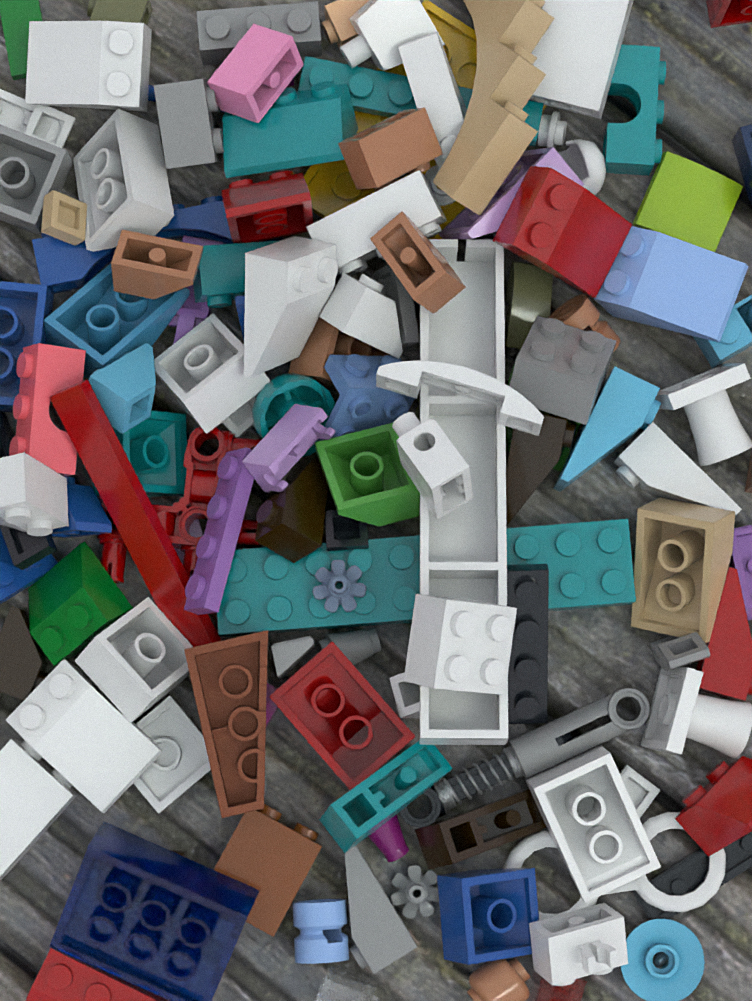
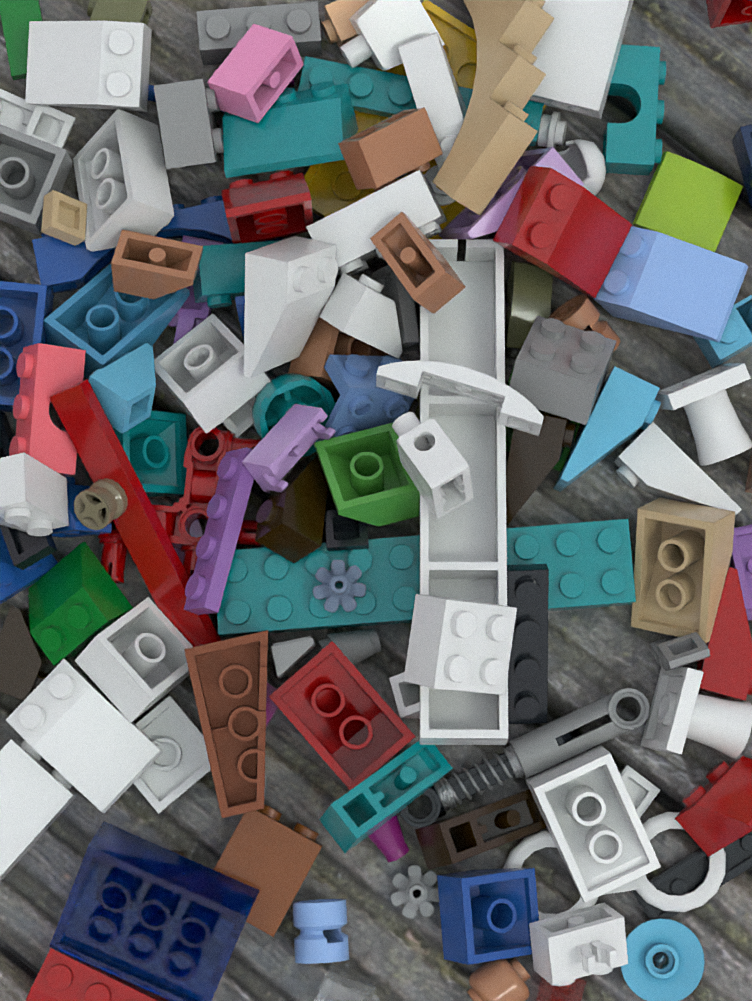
(100, 504): none -> dark tan wheel
(375, 924): light grey slope -> none

